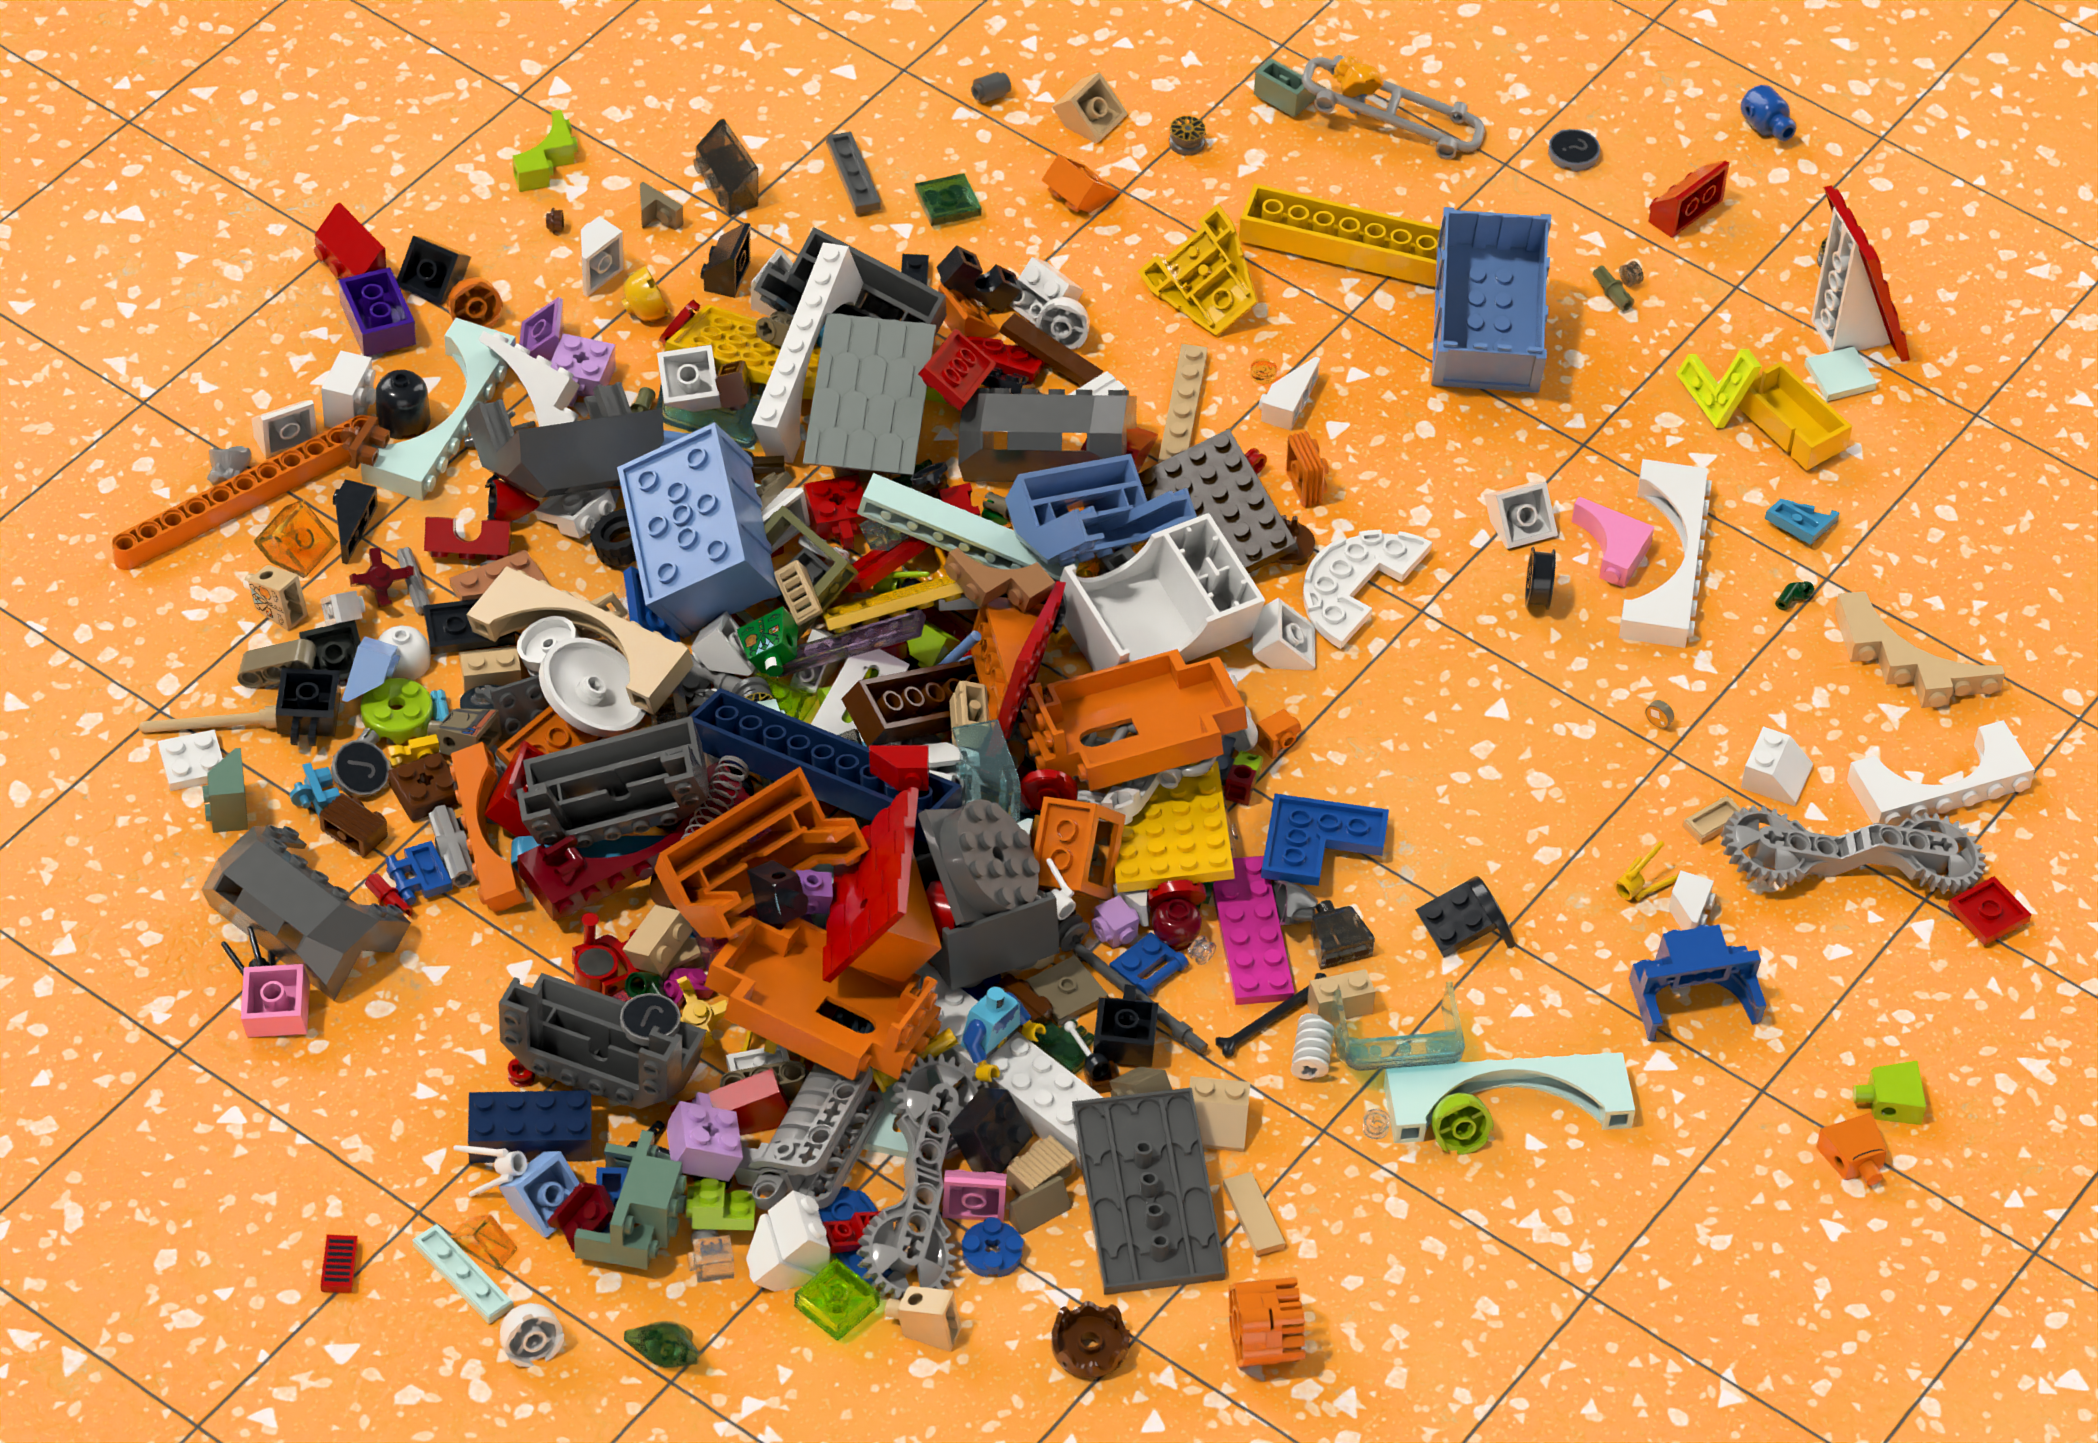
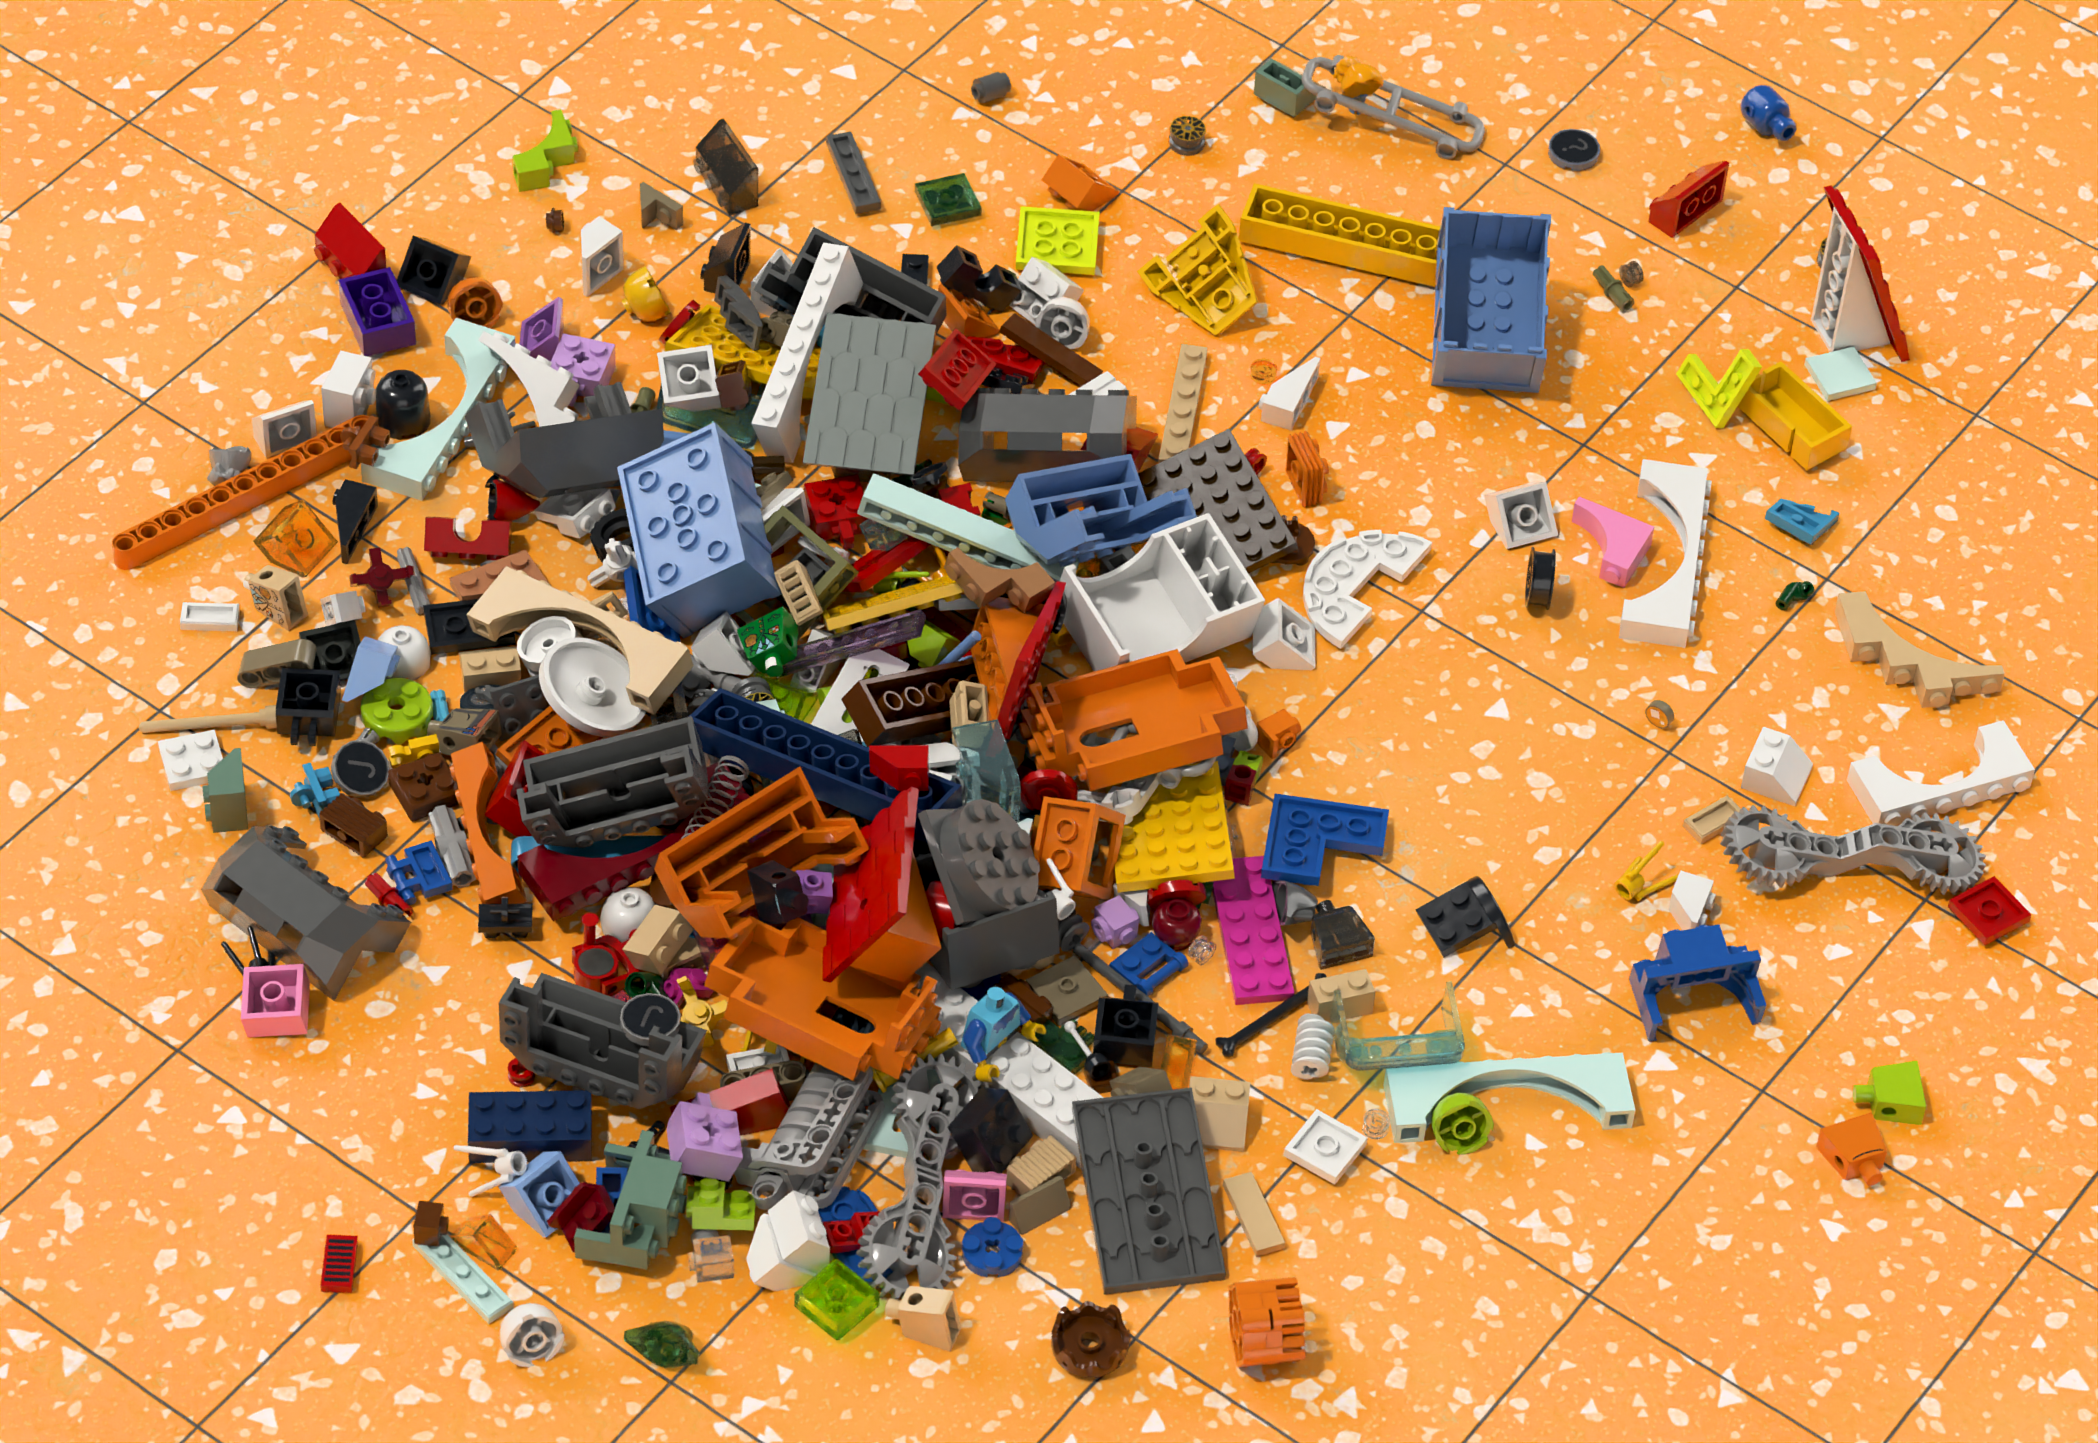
(209, 616): none -> white tile
(430, 1223): none -> reddish brown plate
(505, 918): none -> black hips
(564, 847): dark red piece -> none
(617, 560): none -> white bush
(625, 912): none -> white cylinder
(739, 312): none -> dark grey slope
(1059, 237): none -> neon yellow plate
(1090, 108): tan slope -> none
(1179, 1060): none -> clear yellow slope
(1325, 1146): none -> white plate

